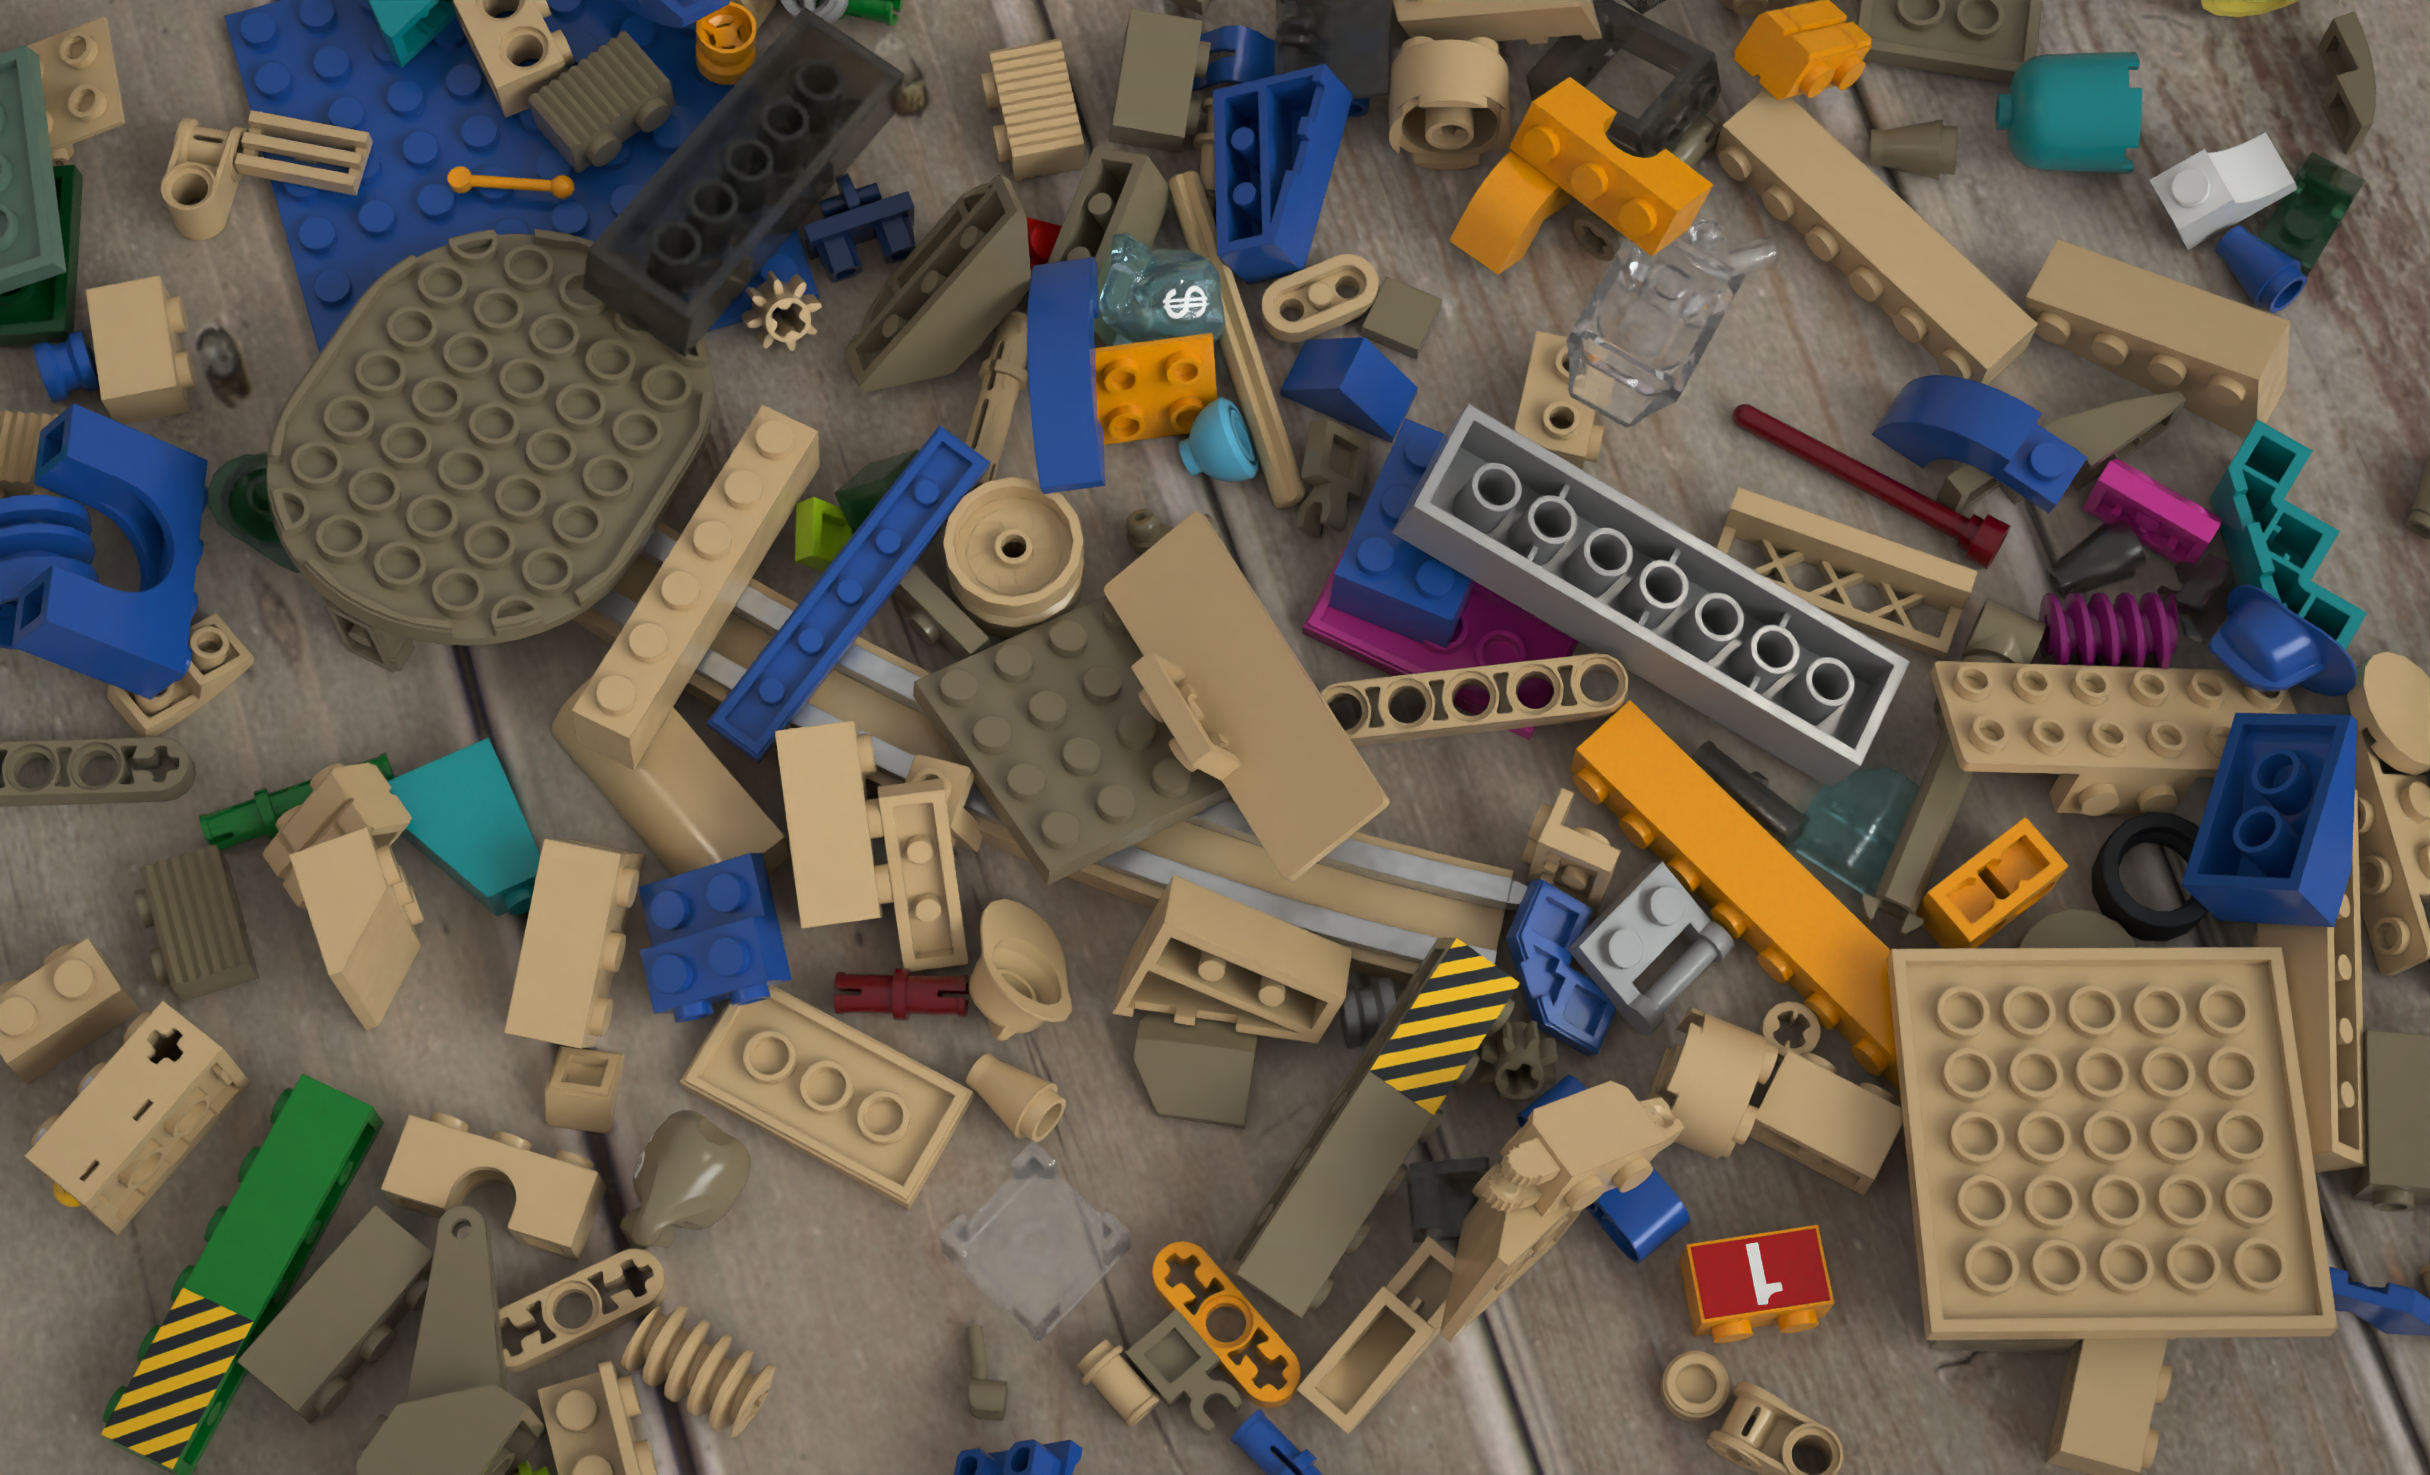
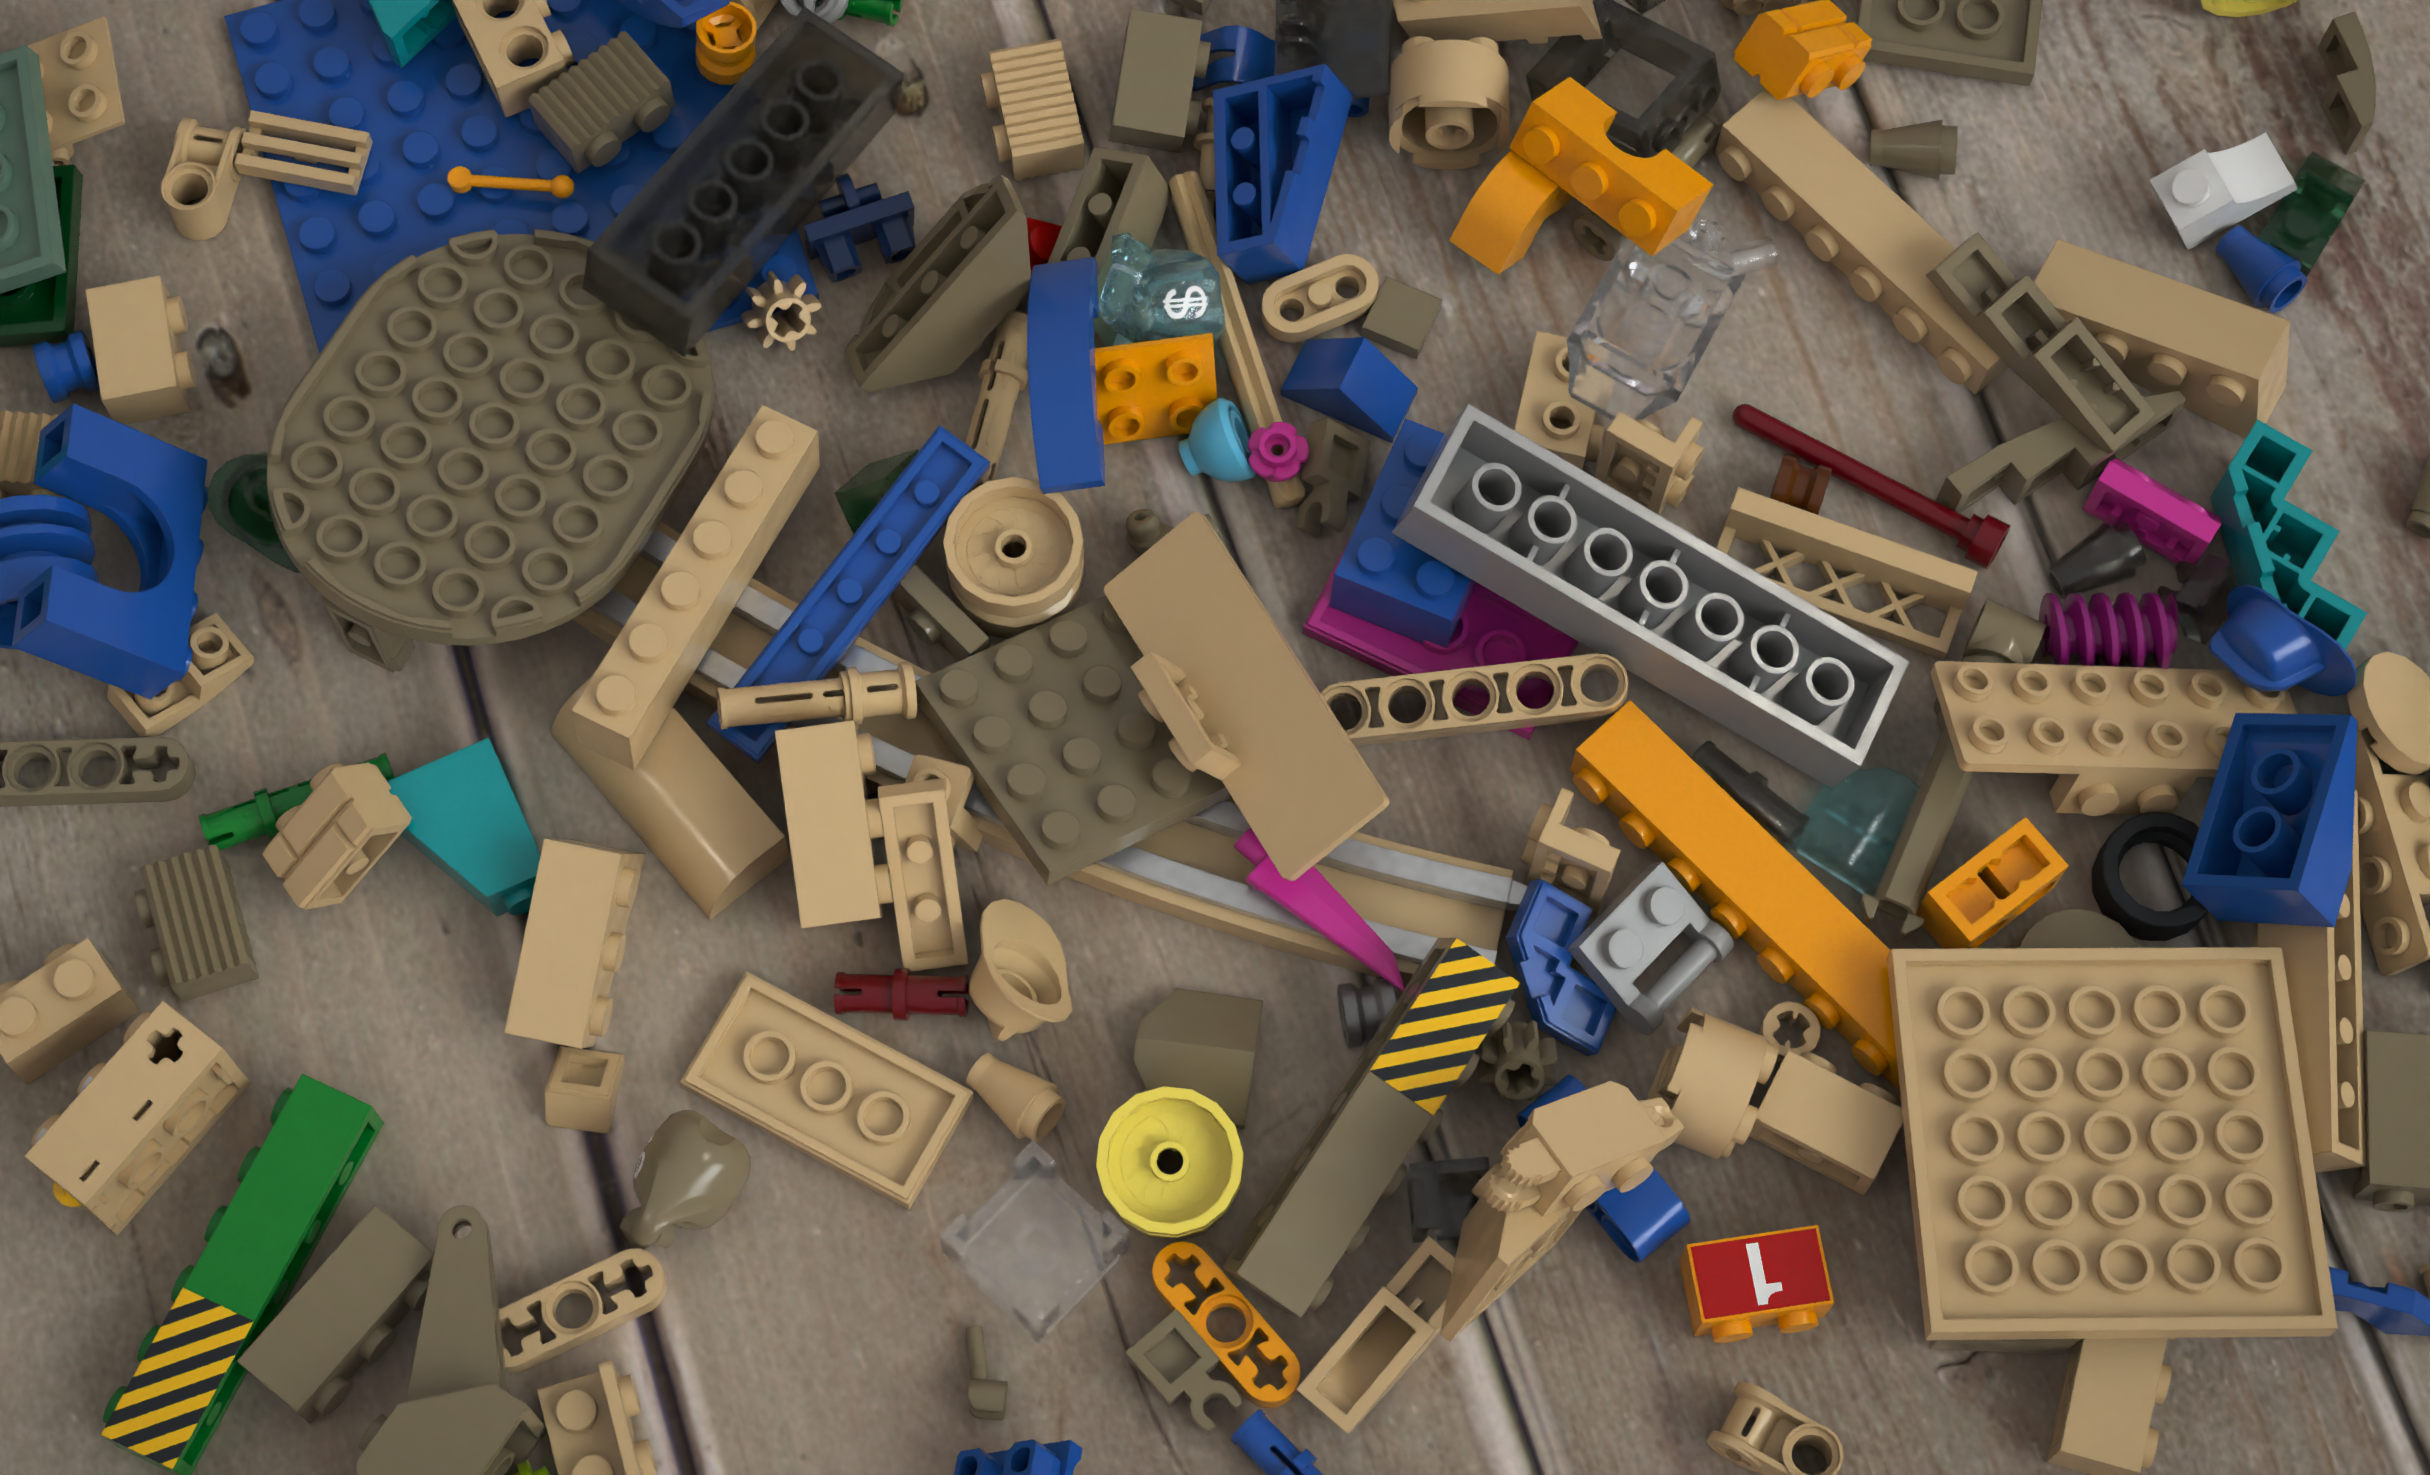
(360, 919): tan slope -> none
(443, 1163): tan arch -> none
(698, 1369): tan piece -> none
(712, 938): blue plate -> none
(819, 533): lime plate -> none
(849, 696): none -> tan pin
(1118, 1382): tan pin -> none
(1189, 1127): none -> light yellow wheel
(1233, 966): tan wedge -> none
(1275, 467): none -> dark pink plate
(1321, 908): none -> dark pink bar
(1648, 465): none -> tan bracket
(1694, 1386): tan tile -> none
(1800, 485): none -> reddish brown wheel
(1982, 428): blue arch -> none
(2037, 343): none -> dark tan slope
(2073, 112): teal cylinder -> none

